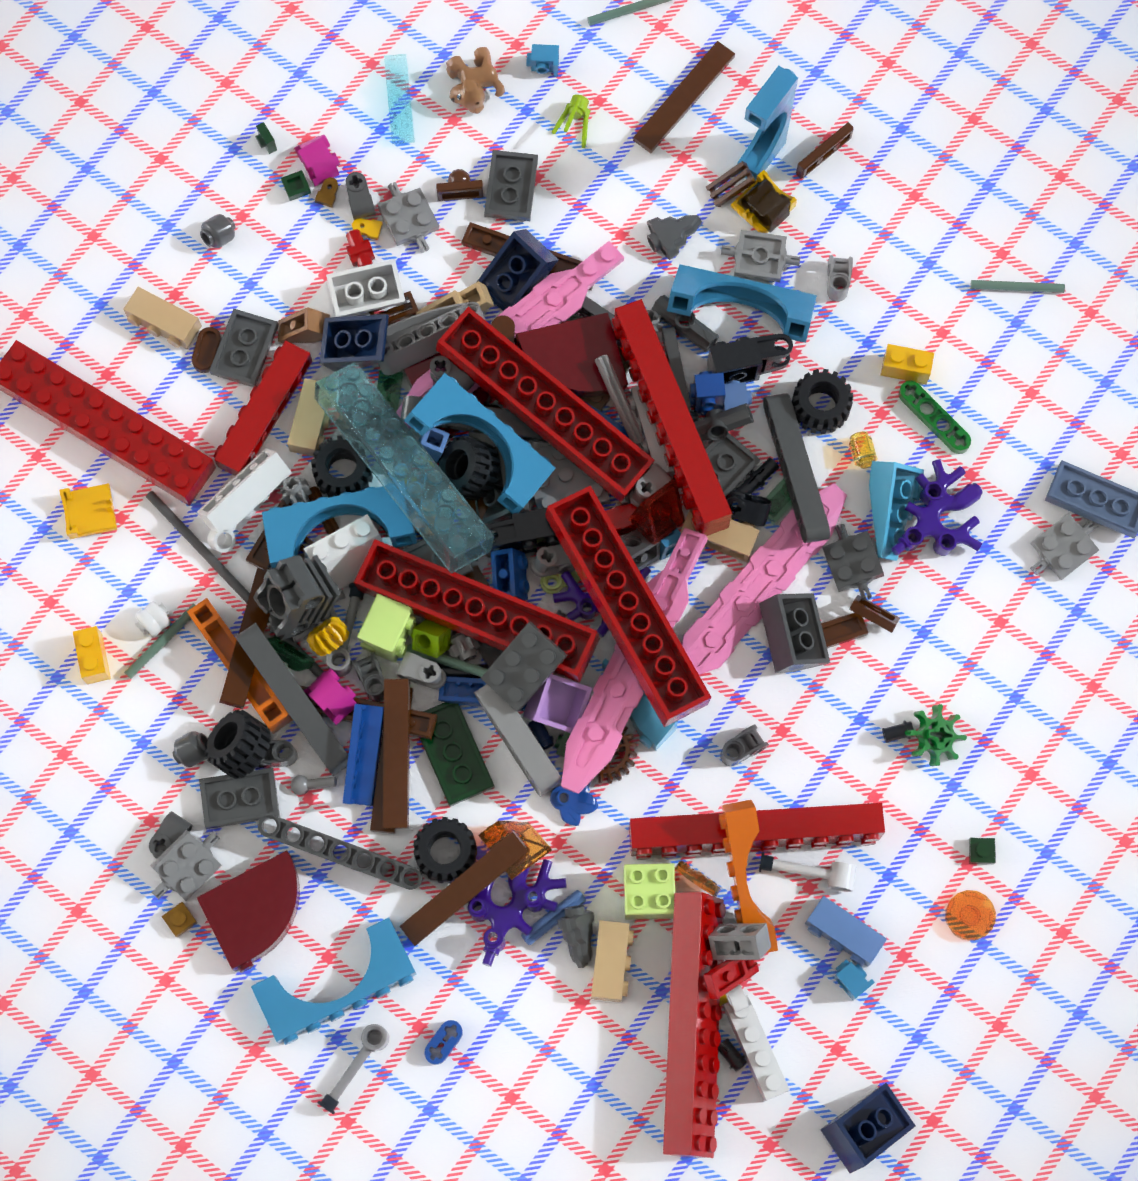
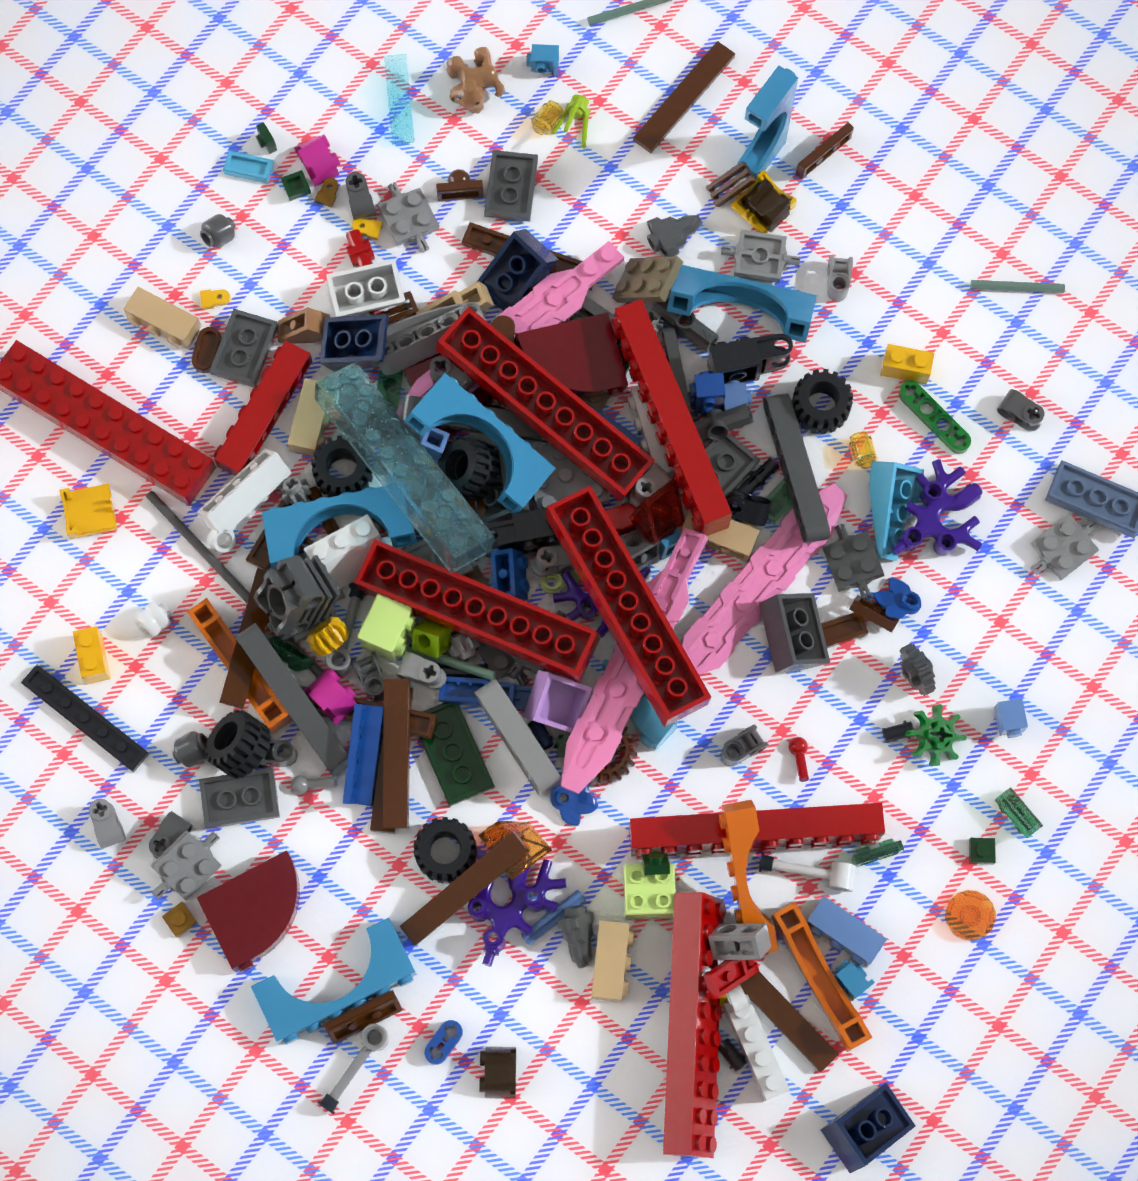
(85, 718): none -> black tile
(106, 827): none -> light grey piece
(158, 644): sand green bar -> none
(210, 299): none -> yellow piece
(248, 167): none -> medium azure tile
(331, 843): dark grey beam -> none
(362, 1016): none -> reddish brown tile
(499, 1072): none -> dark brown cylinder
(524, 666): dark grey plate -> none
(547, 118): none -> clear yellow brick
(619, 399): light grey axle -> none
(647, 279): none -> dark tan plate
(655, 863): none -> dark green plate
(698, 878): clear orange tile -> none
(789, 1021): none -> reddish brown tile
(798, 747): none -> red bar
(829, 994): none -> orange arch
(887, 849): none -> clear green plate
(897, 599): none -> blue plate
(917, 669): none -> dark grey gear
(1011, 718): none -> medium blue brick
(1018, 812): none -> clear green plate
(1019, 410): none -> dark grey piece

